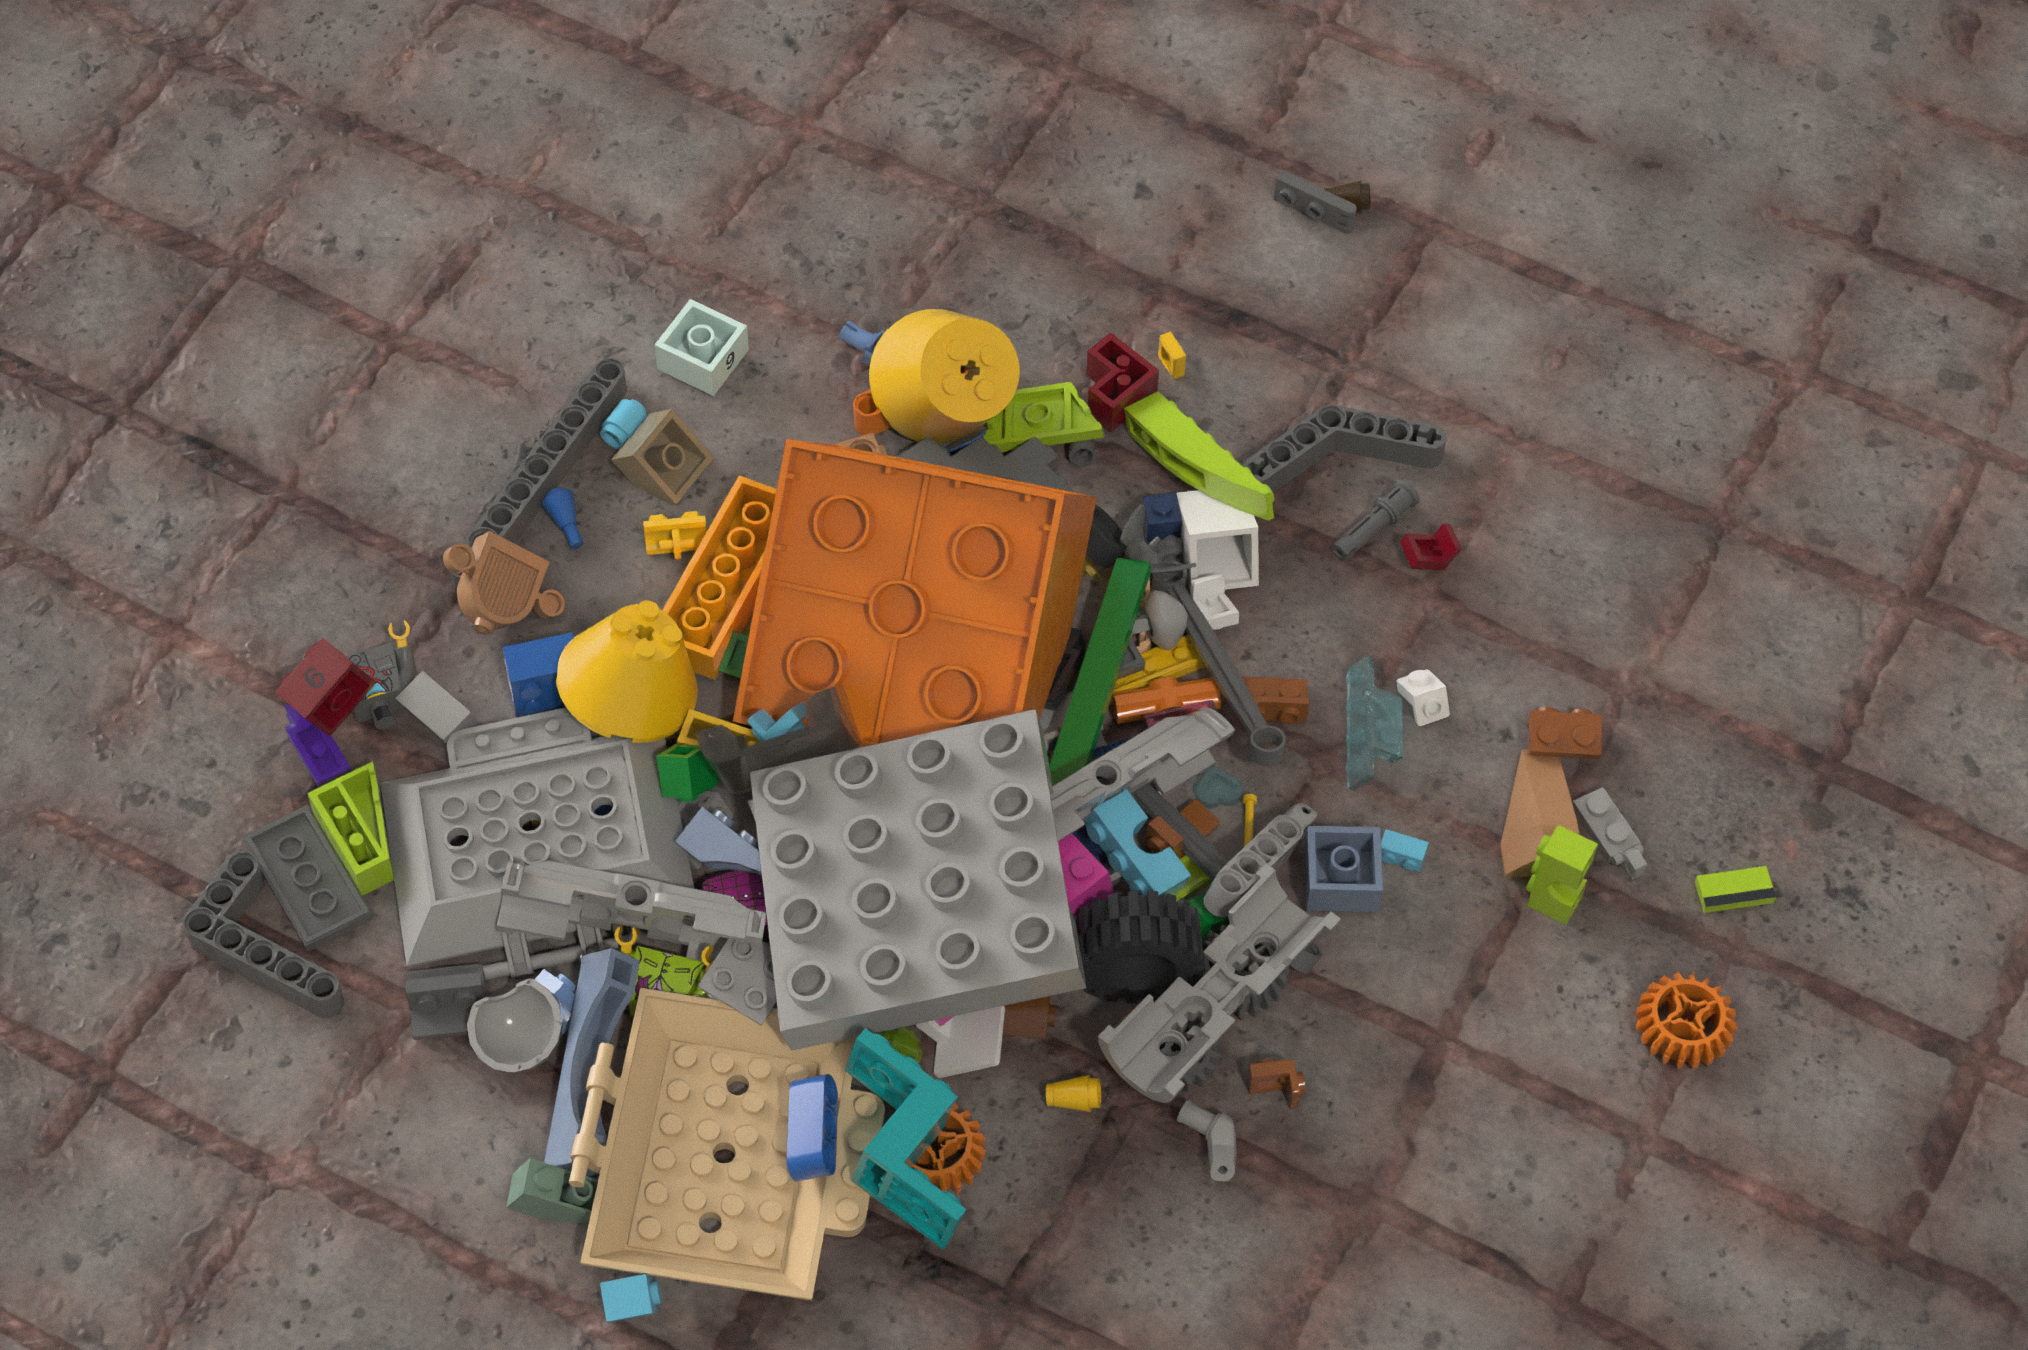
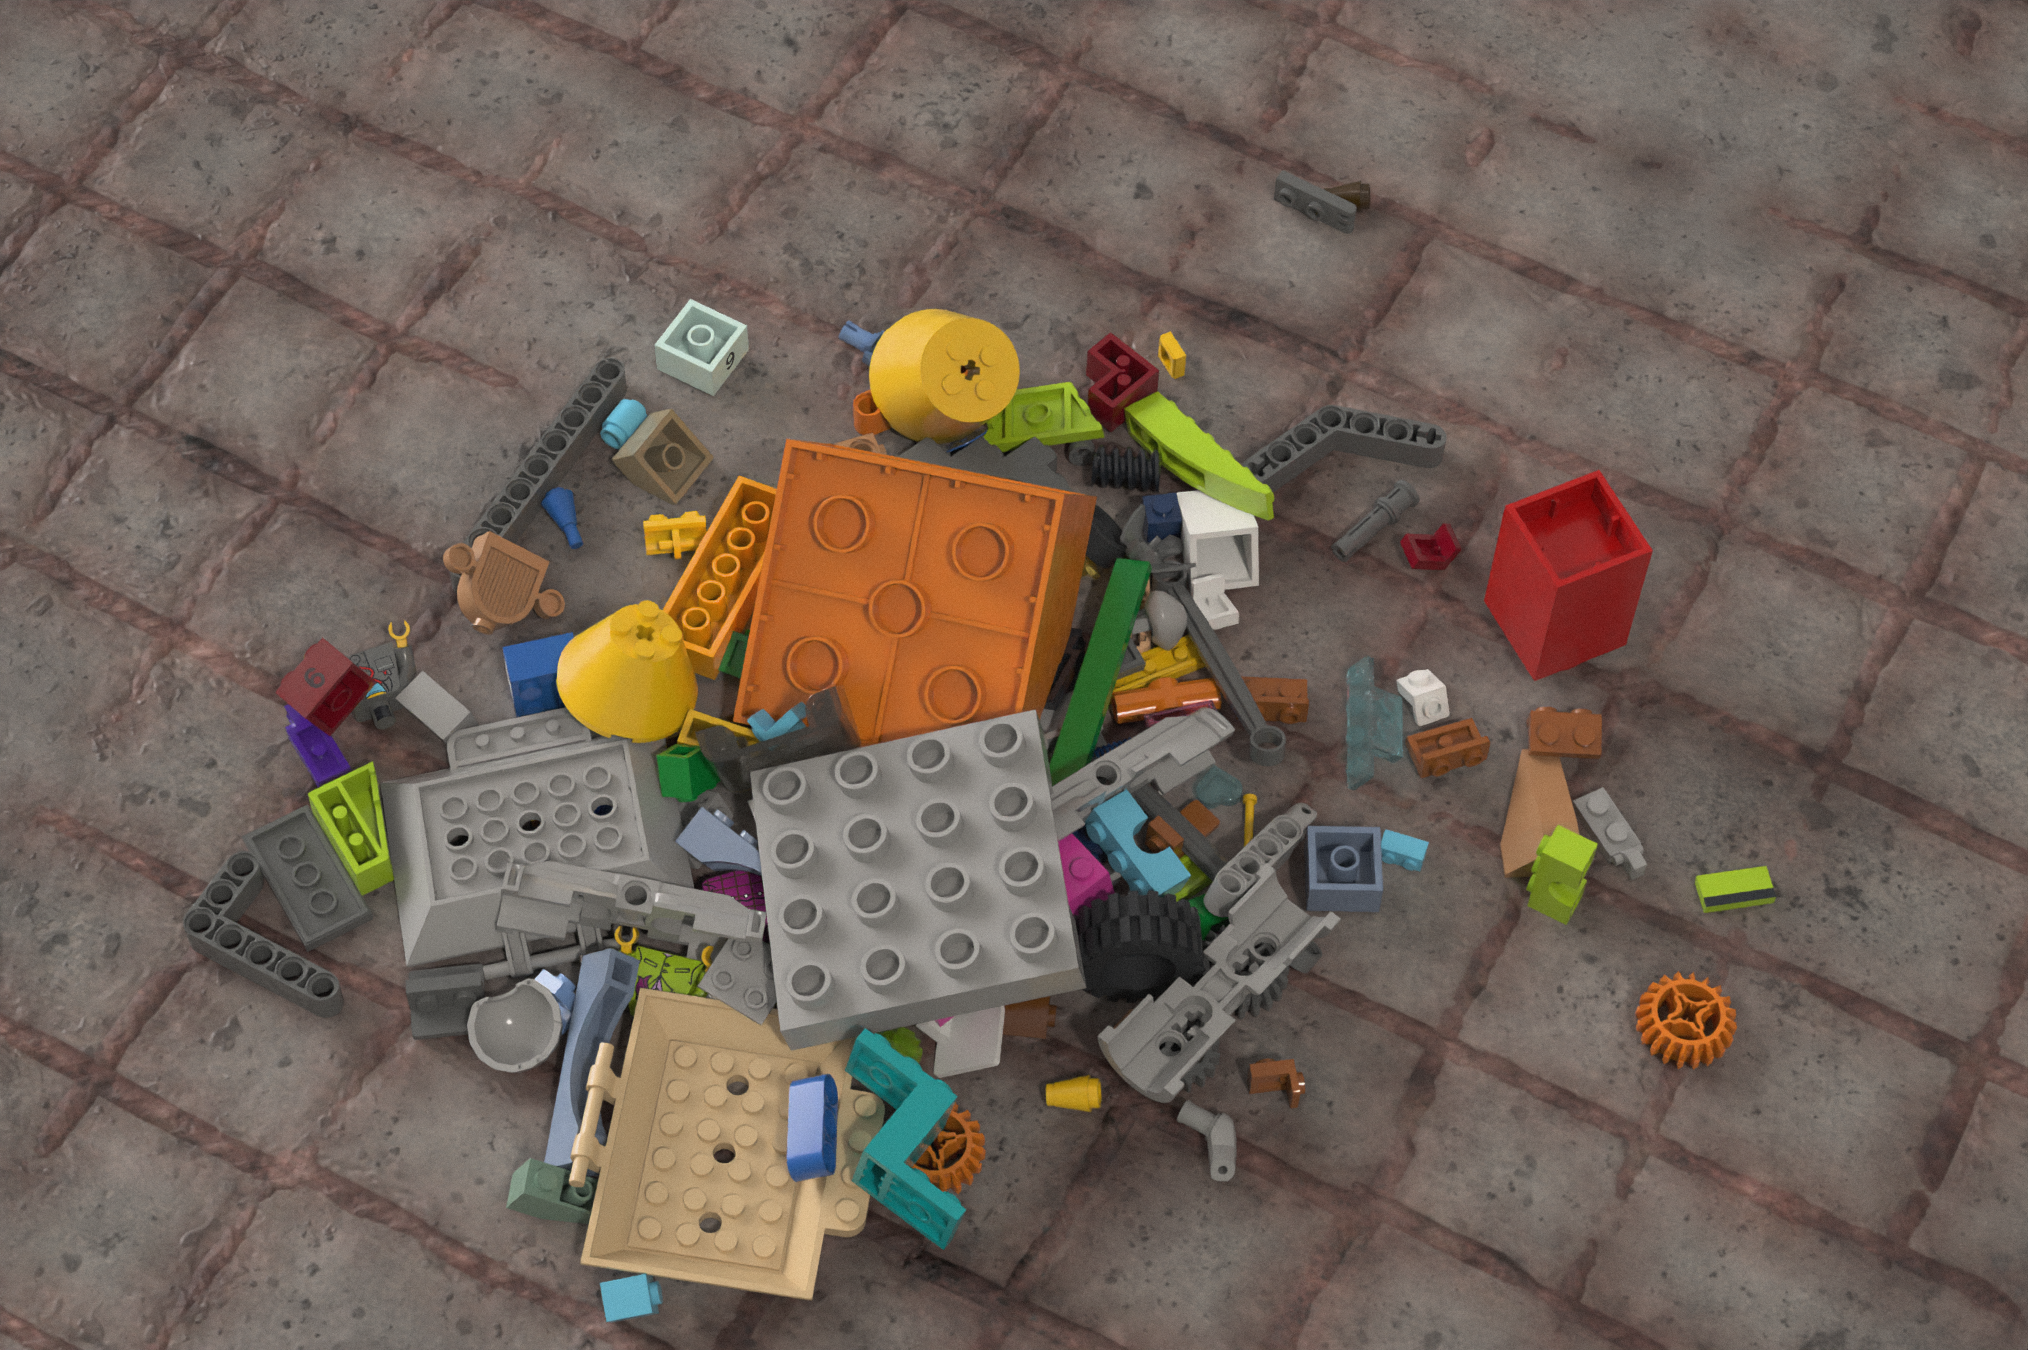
(1126, 468): none -> black piece
(1447, 748): none -> dark orange bracket
(1567, 575): none -> red container

